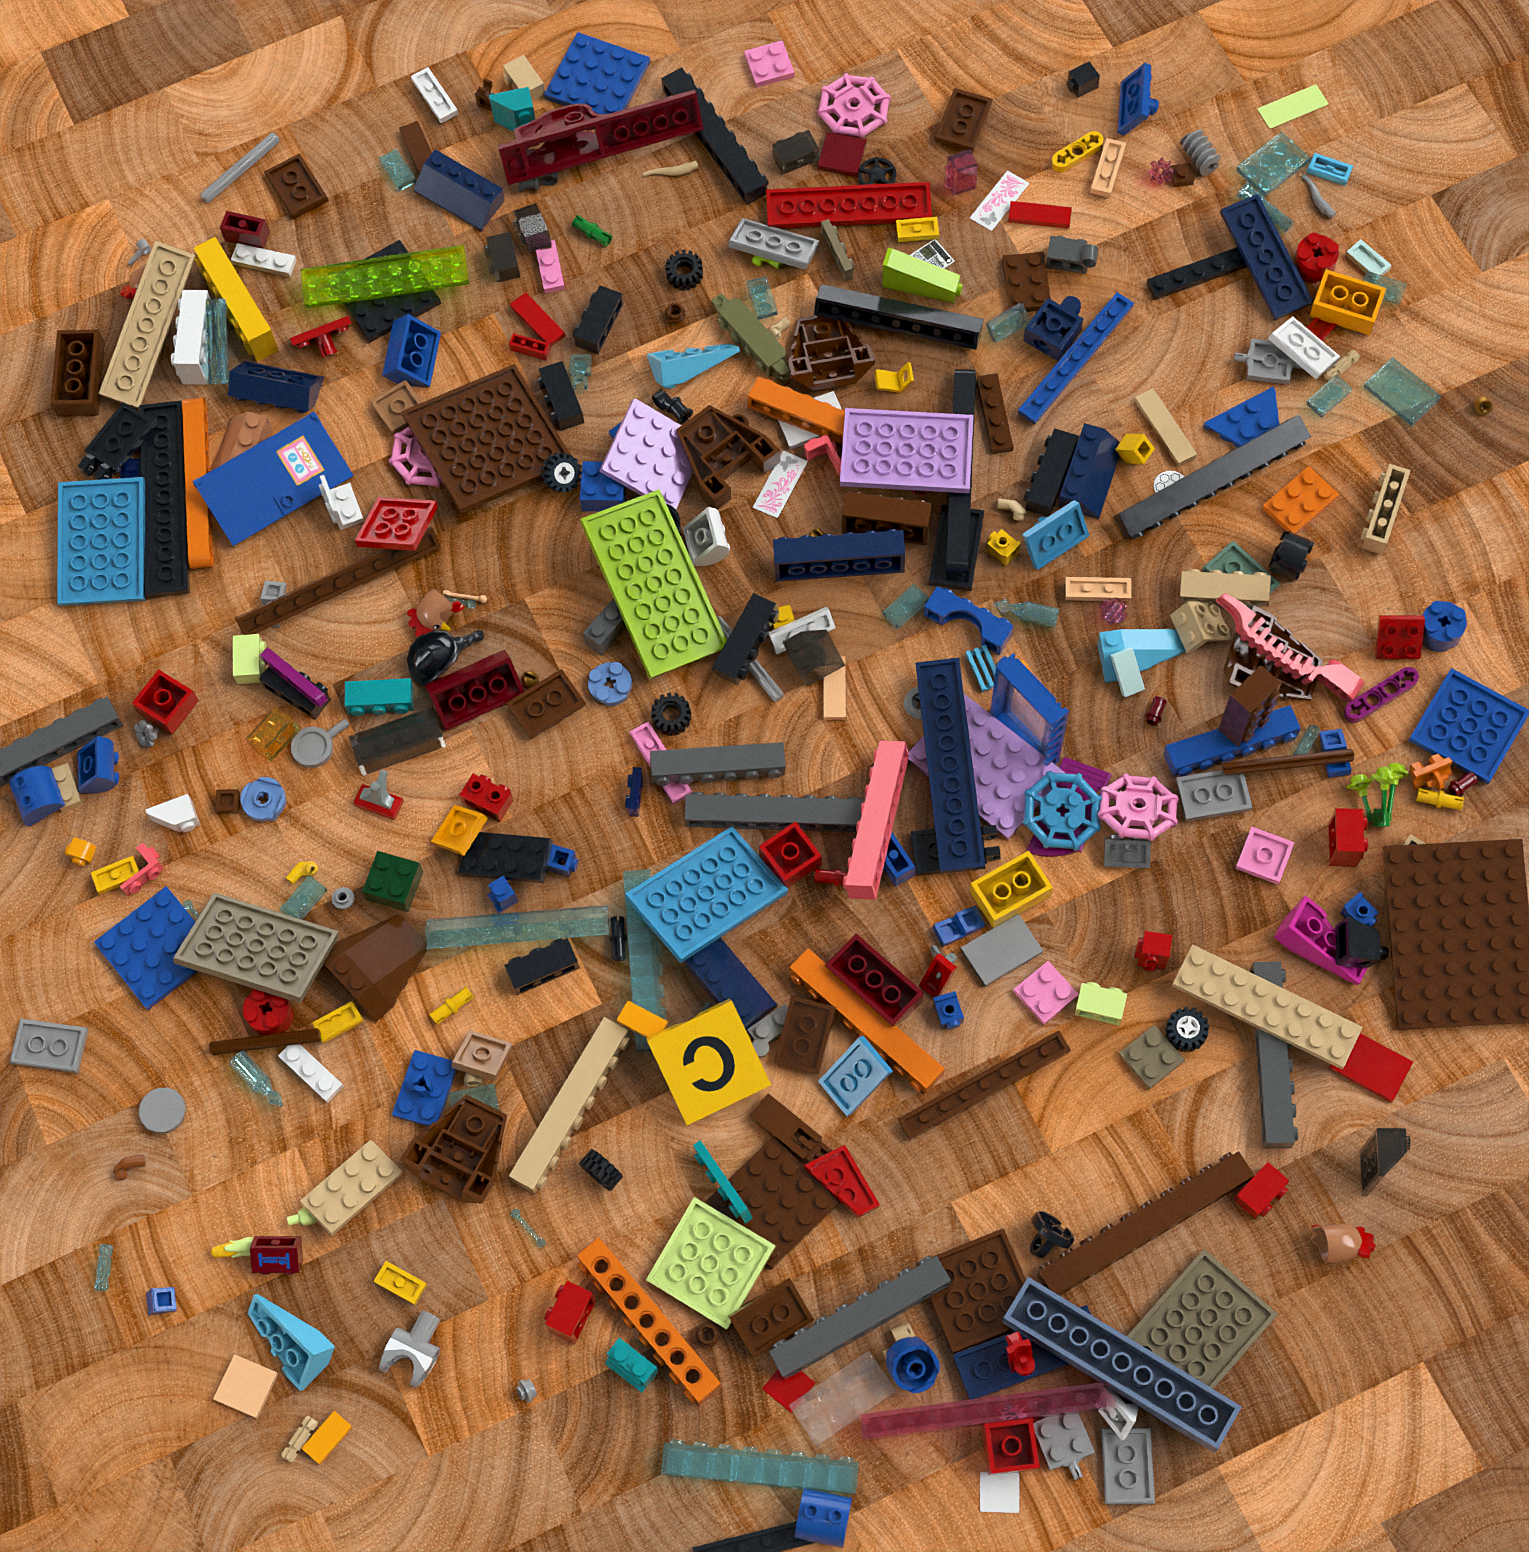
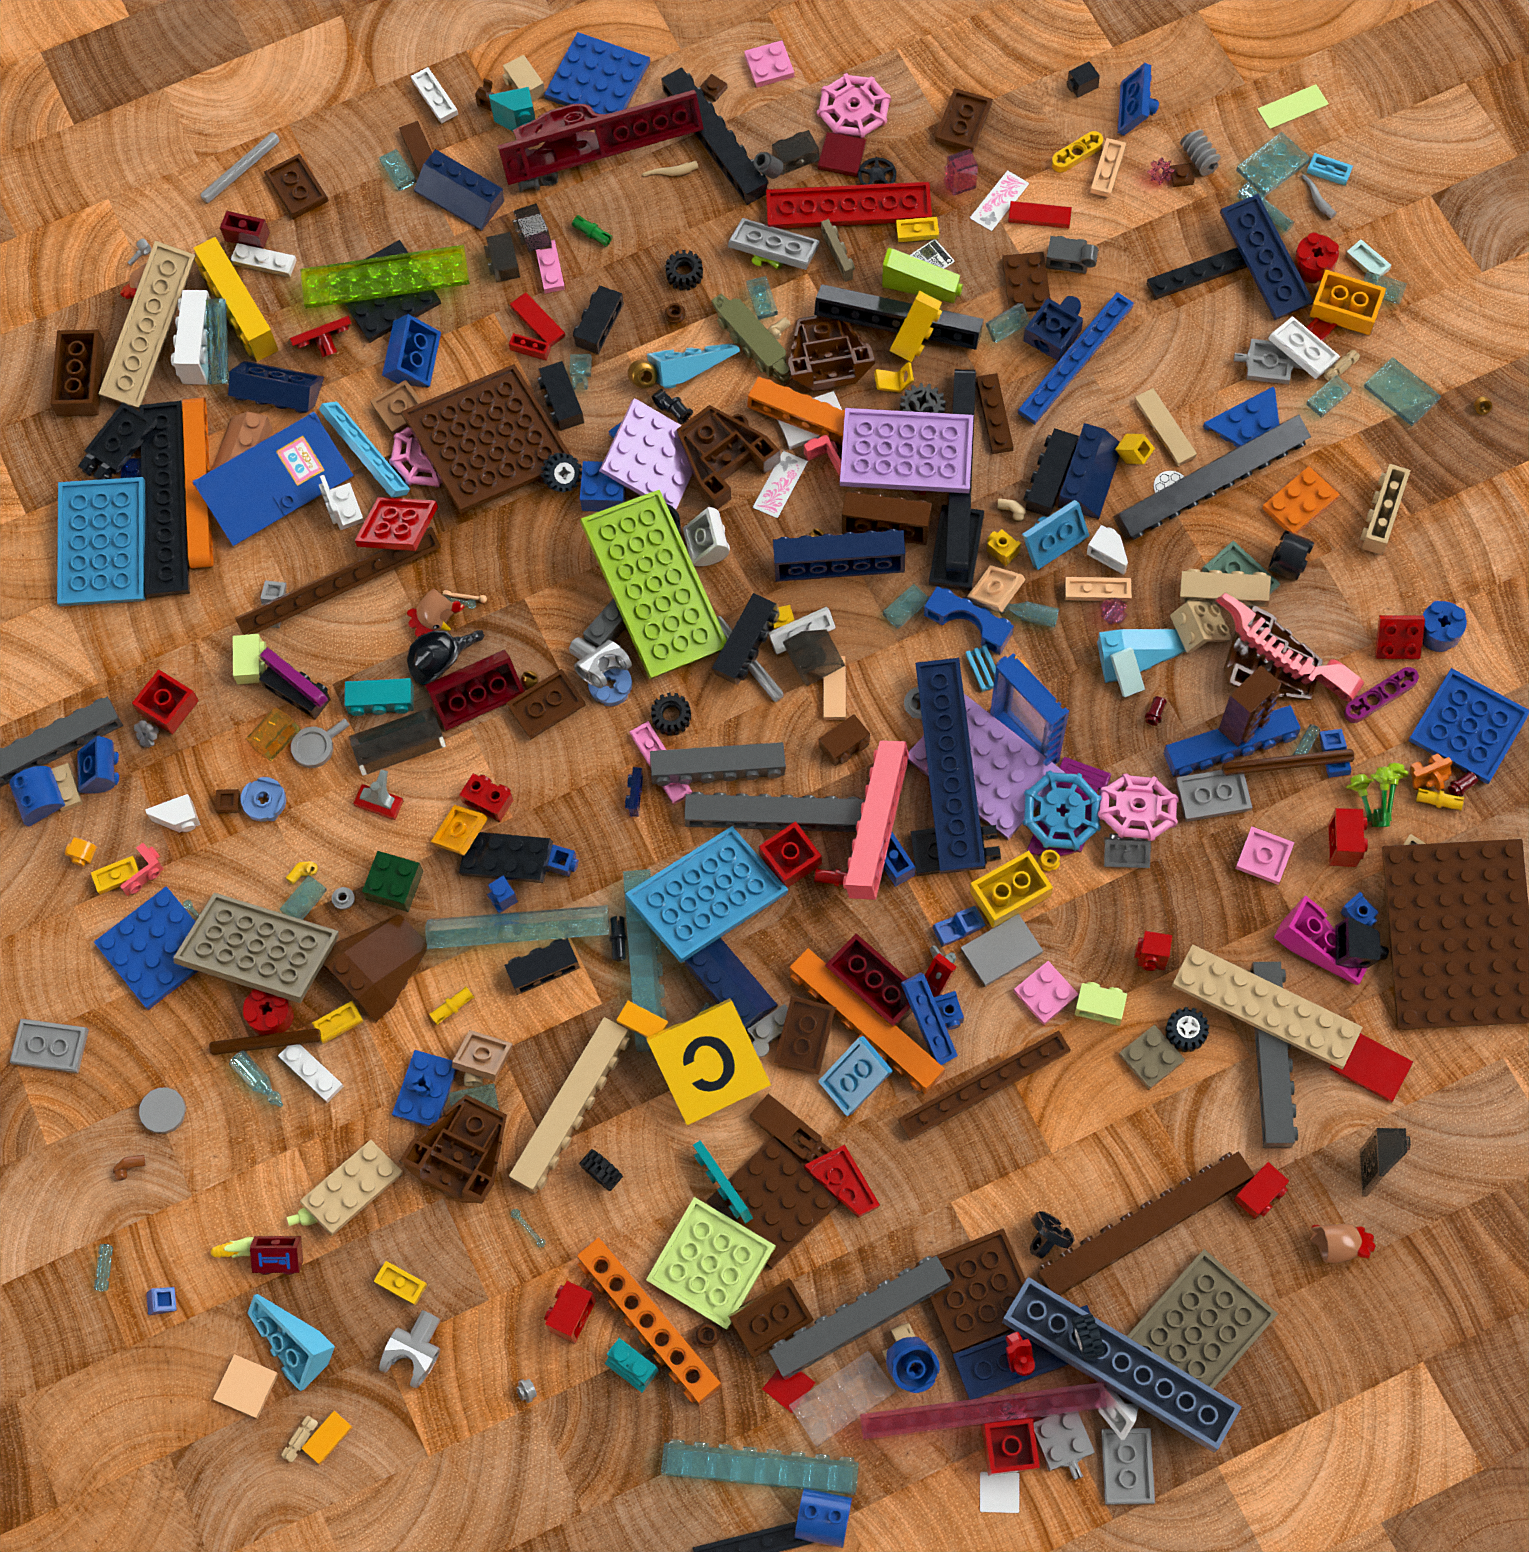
(364, 449): none -> medium azure plate
(596, 661): none -> light grey connector
(642, 374): none -> pearl gold head
(713, 87): none -> reddish brown plate
(768, 165): none -> dark grey brick
(844, 740): none -> reddish brown brick
(916, 326): none -> yellow brick
(917, 397): none -> dark grey gear
(929, 1018): none -> blue plate
(996, 588): none -> light nougat tile
(1049, 854): none -> yellow plate
(1088, 1337): none -> black wheel
(1108, 549): none -> white slope

